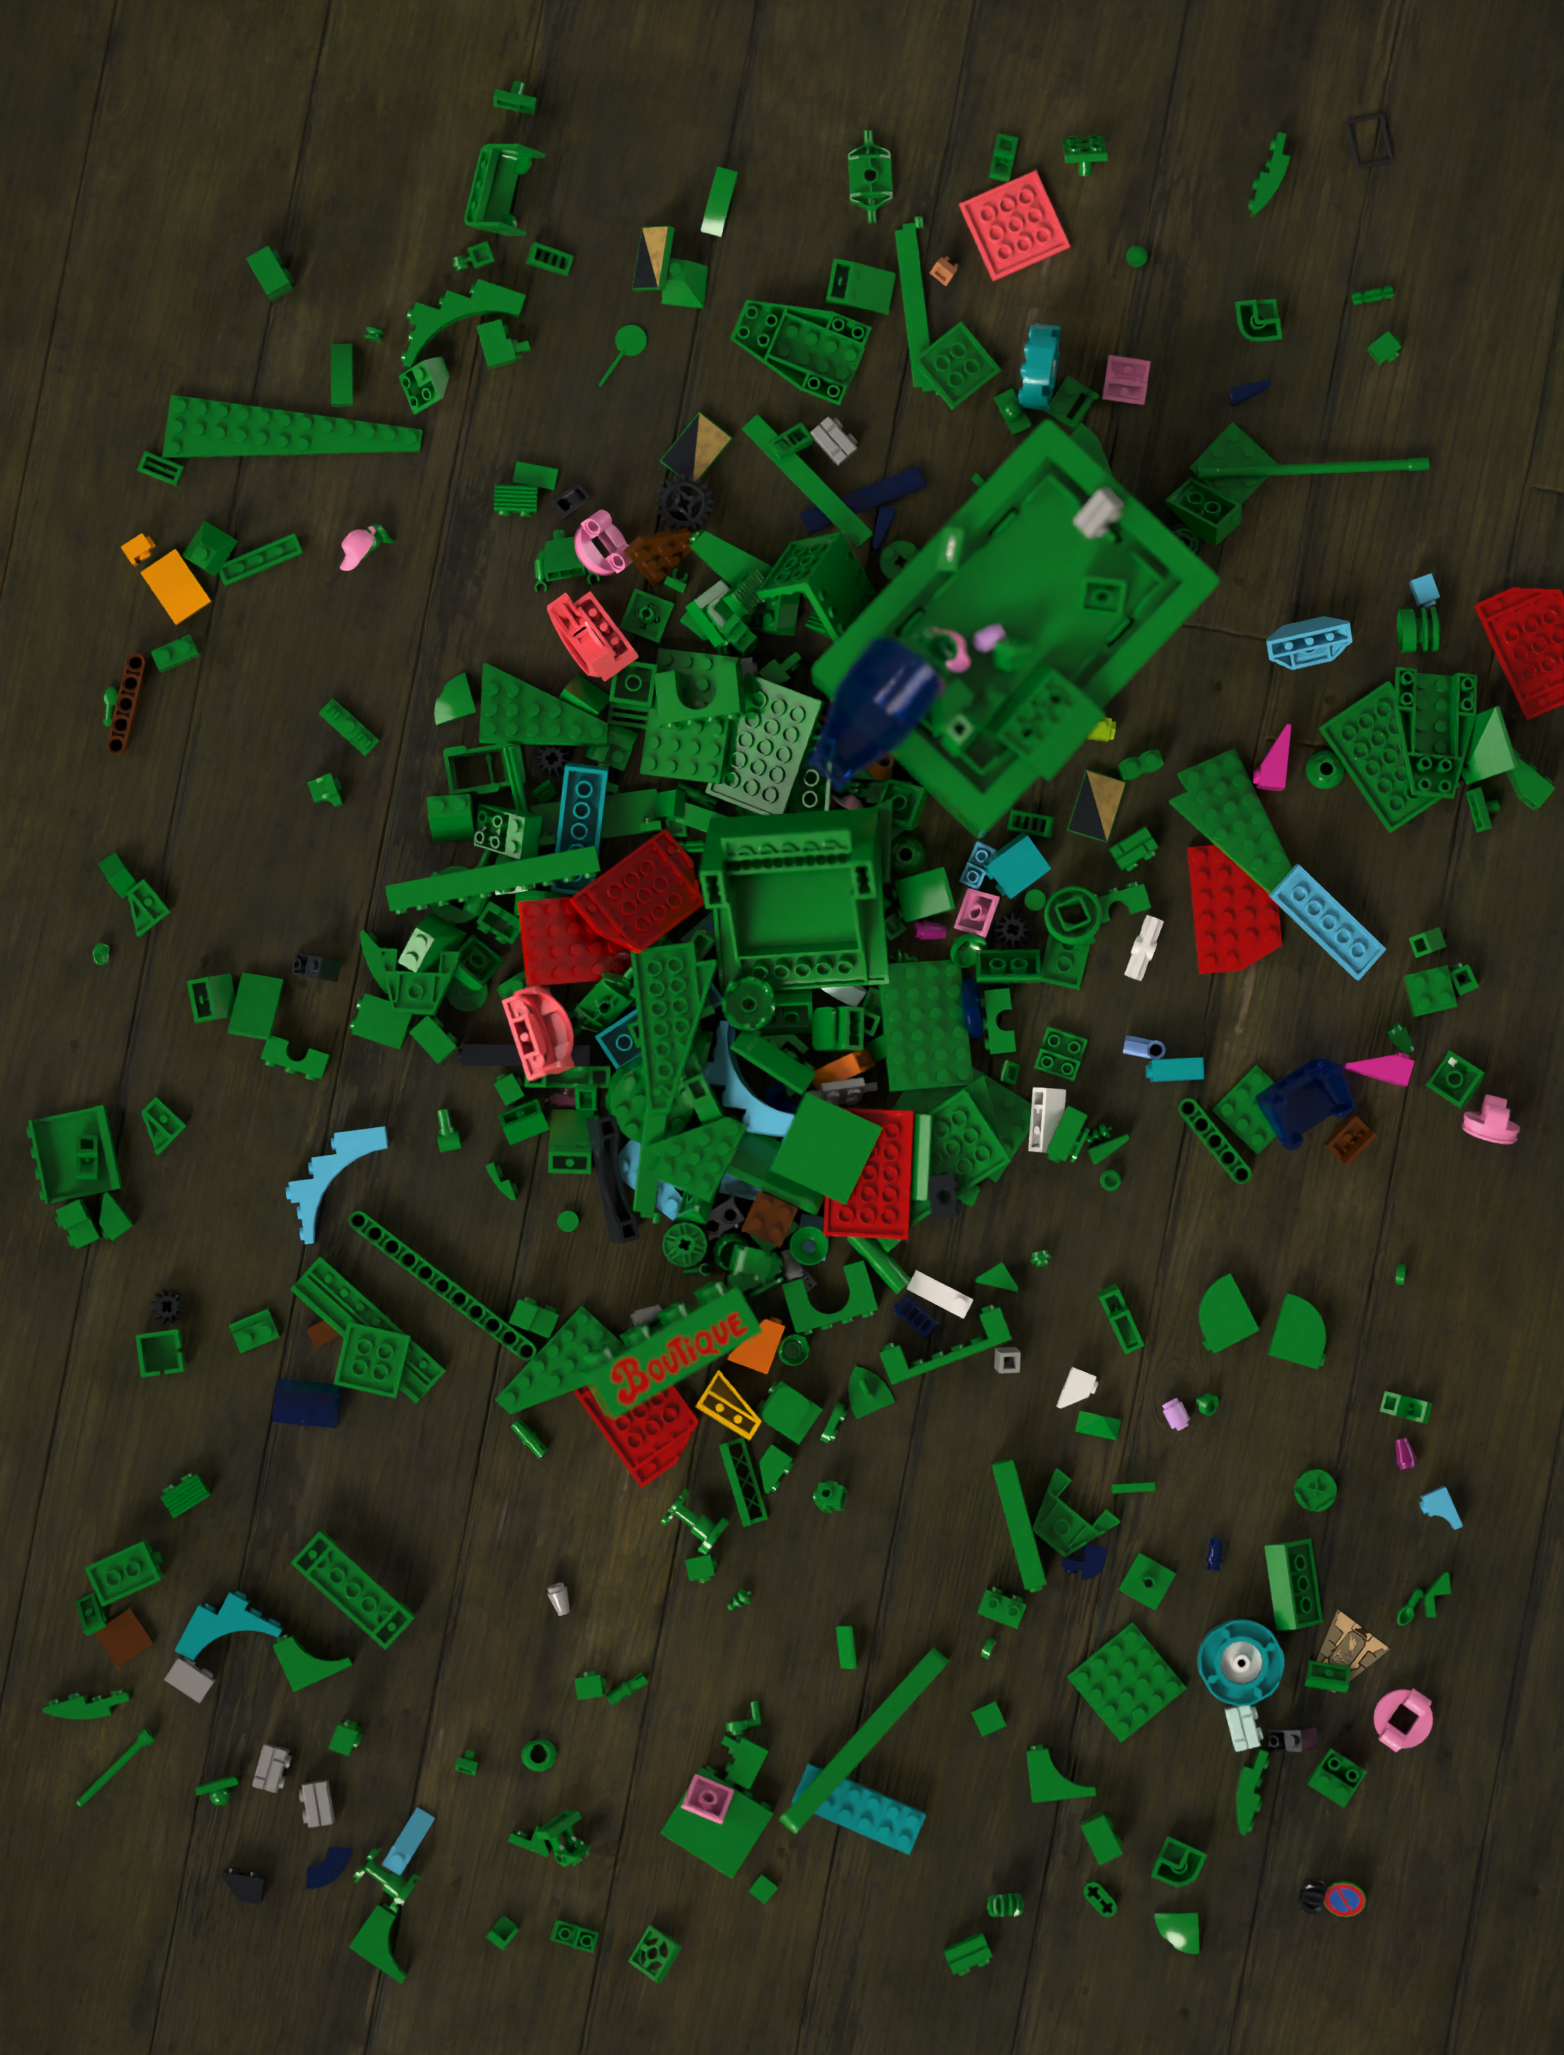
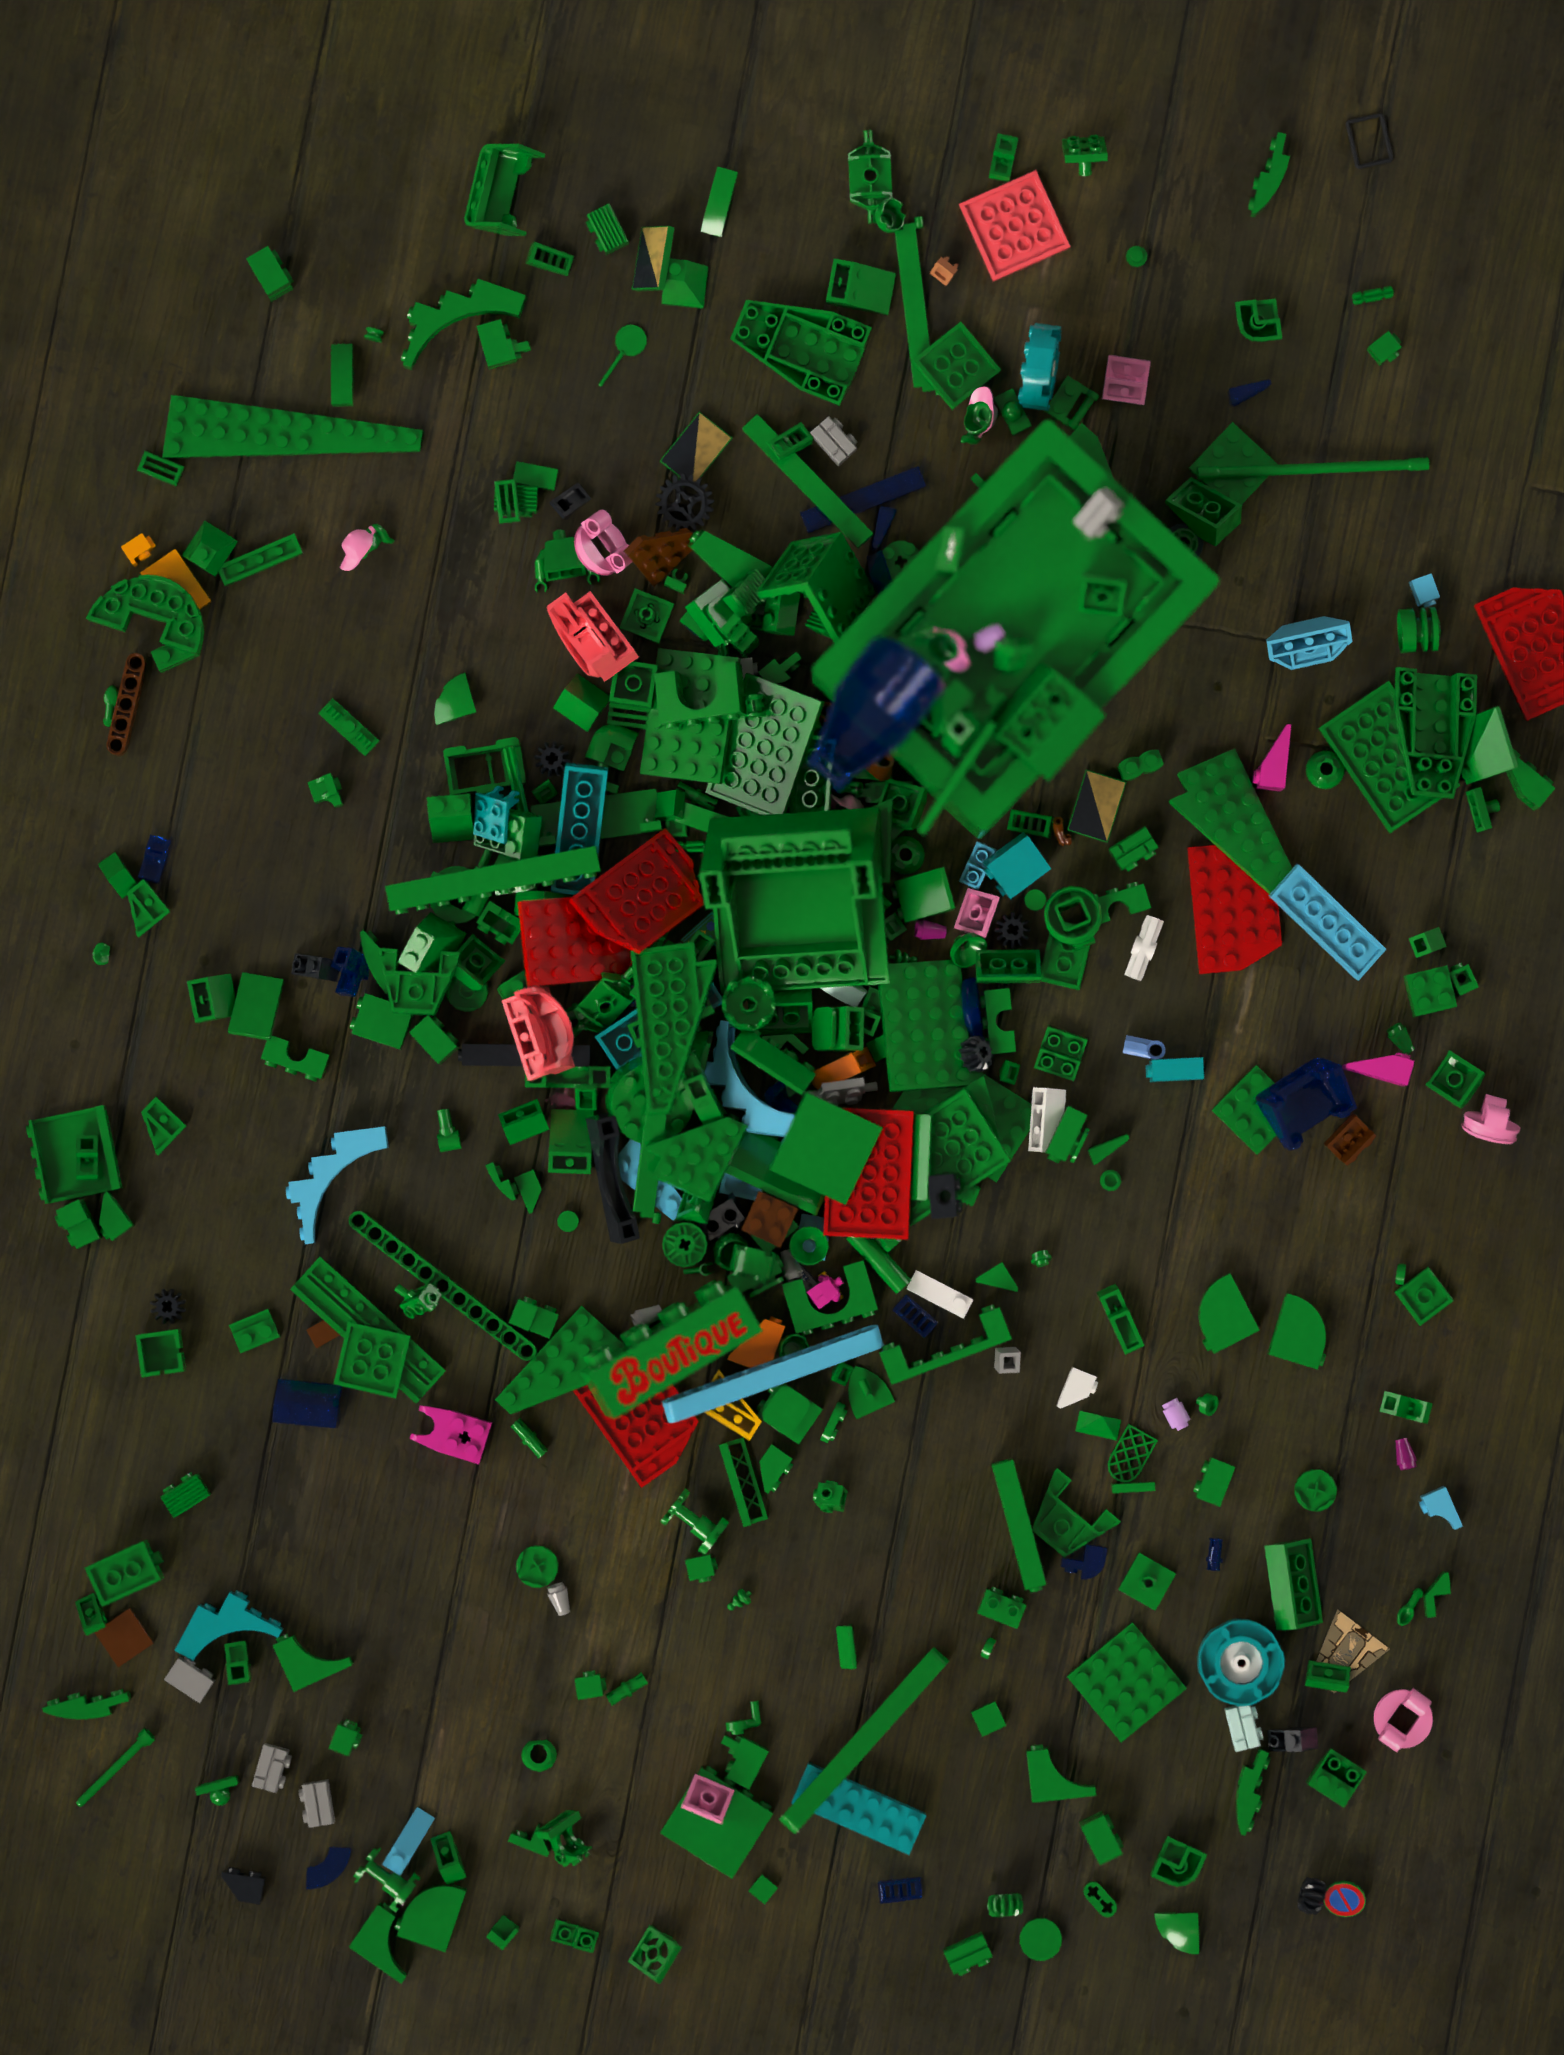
(154, 859): none -> clear blue slope
(156, 599): none -> green plate
(237, 1663): none -> green brick
(352, 968): none -> clear blue brick
(352, 1589): green plate -> none
(419, 1299): none -> green brick
(425, 383): green slope -> none
(432, 1916): none -> green brick
(447, 1431): none -> dark pink brick
(448, 1858): none -> green slope
(467, 1764): green tile -> none
(479, 256): green plate -> none
(492, 814): none -> teal plate
(509, 519): none -> green tile
(509, 1088): green brick -> none
(515, 99): green tile -> none
(526, 715): green wing -> none
(529, 1189): none -> green tile
(537, 1566): none -> green tile
(607, 229): none -> green brick
(752, 713): none -> green bush
(772, 1373): none -> medium azure beam
(826, 1290): none -> dark pink piece
(841, 1373): none -> green slope
(879, 571): none -> slope
(882, 1895): none -> clear blue slope
(889, 215): none -> green hair
(957, 777): none -> green tile
(976, 1053): none -> black gear
(980, 415): none -> green hair
(1040, 1939): none -> green tile
(1058, 829): none -> reddish brown arm
(1104, 731): lime brick -> none
(1104, 1131): green hair -> none
(1147, 1454): none -> green window
(1214, 1481): none -> green brick
(1224, 1145): green beam -> none
(1423, 1296): none -> green tile

